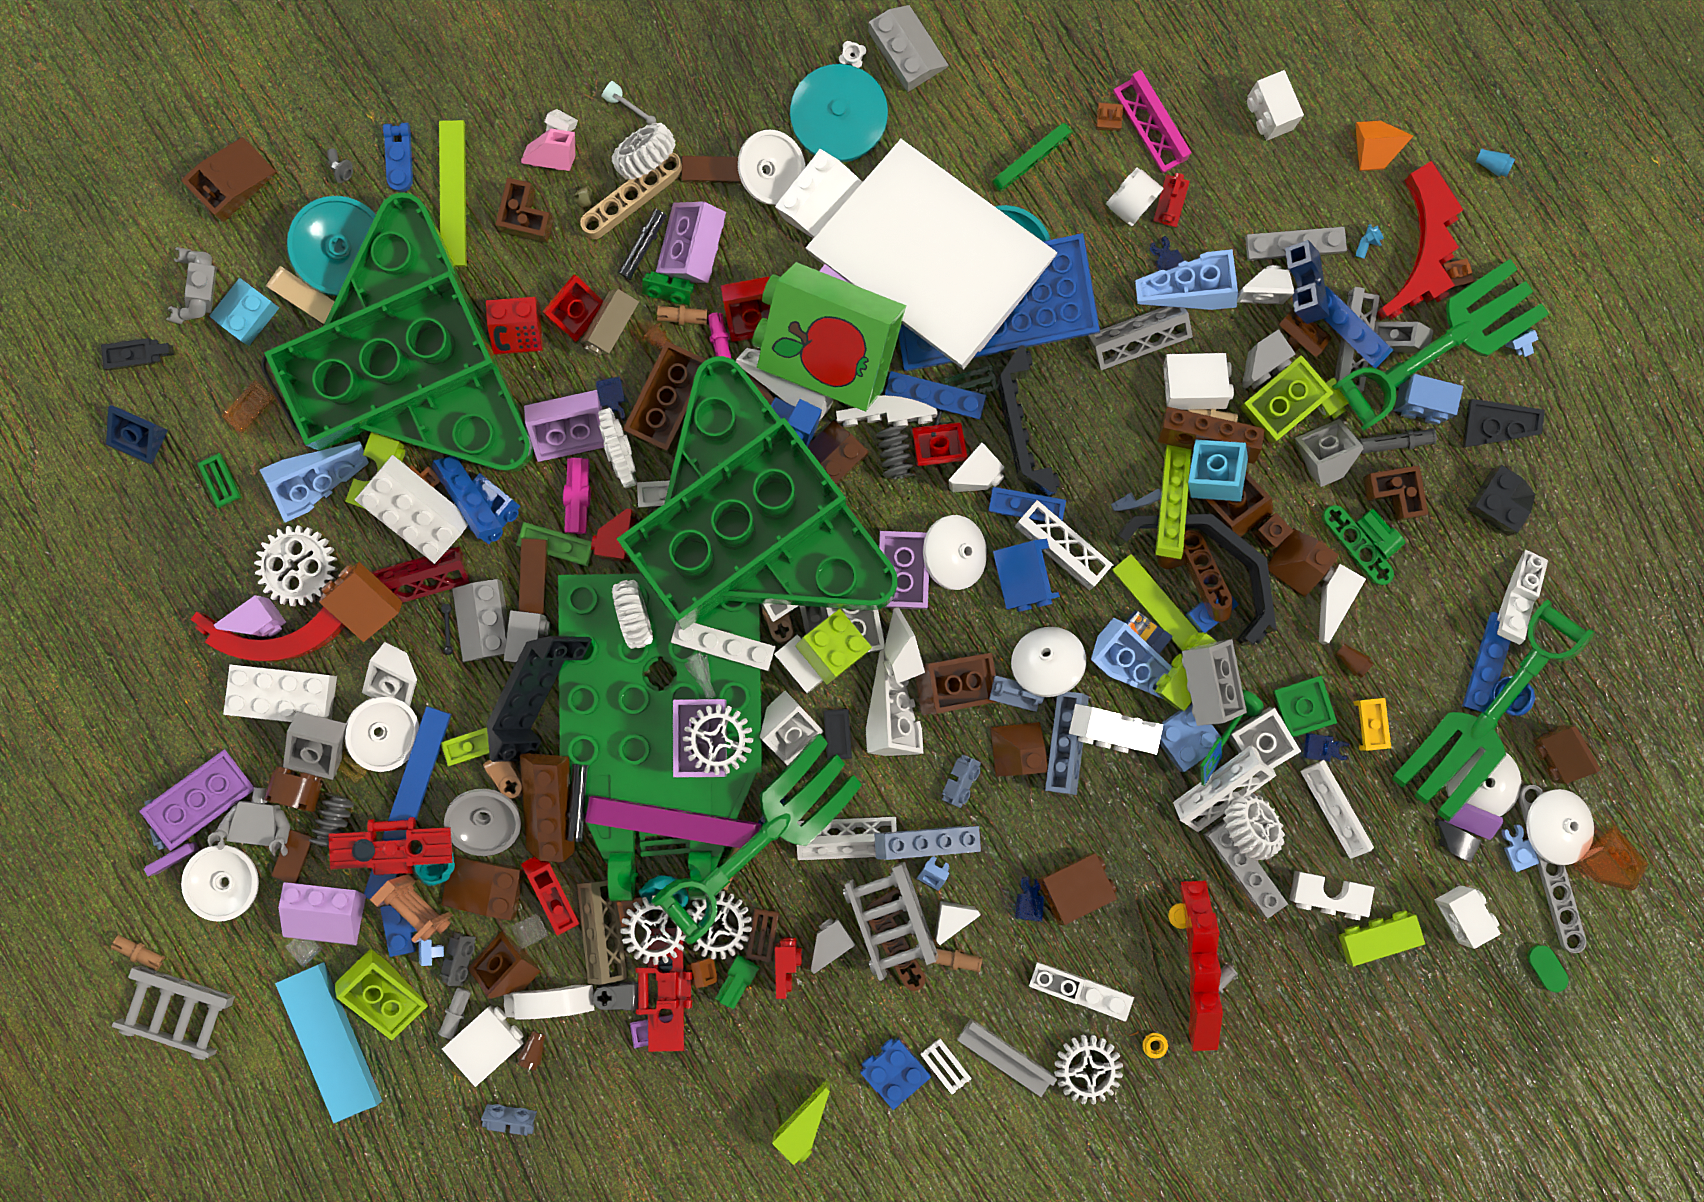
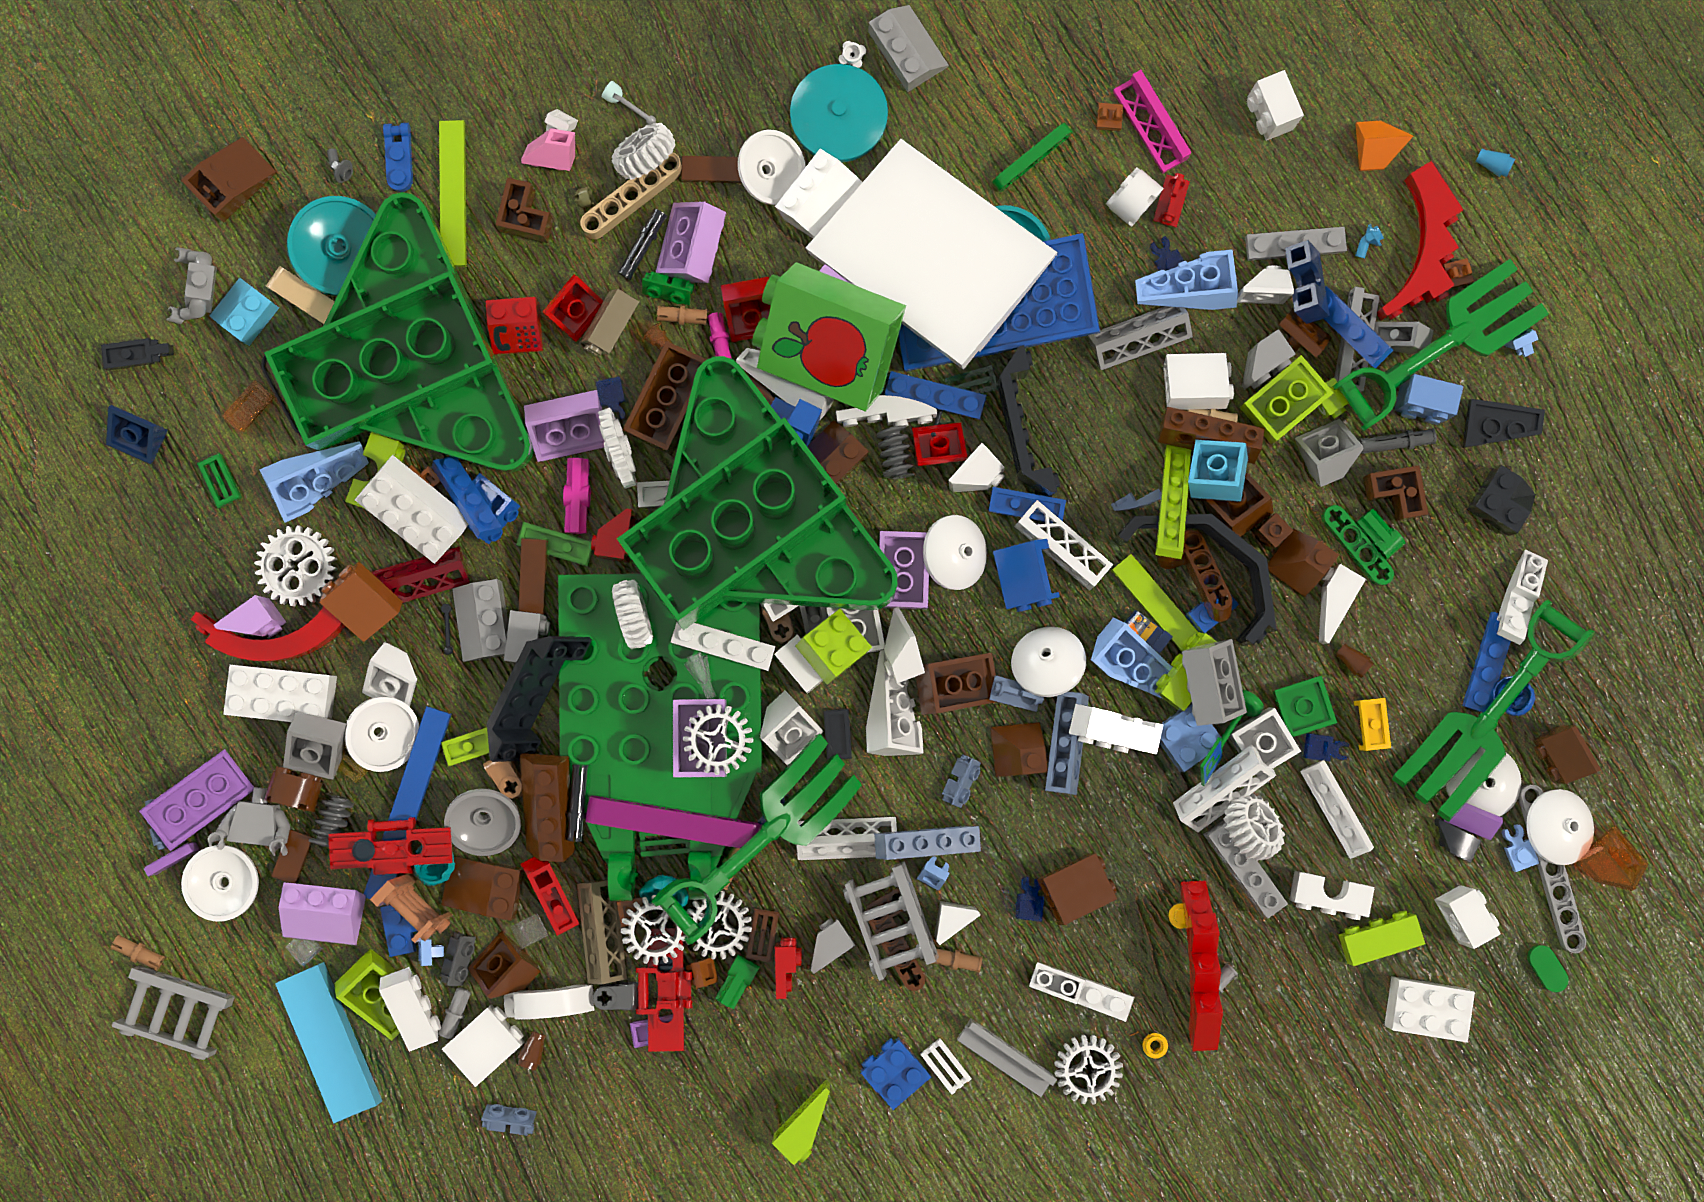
(409, 1008): none -> white brick
(1429, 1009): none -> white brick

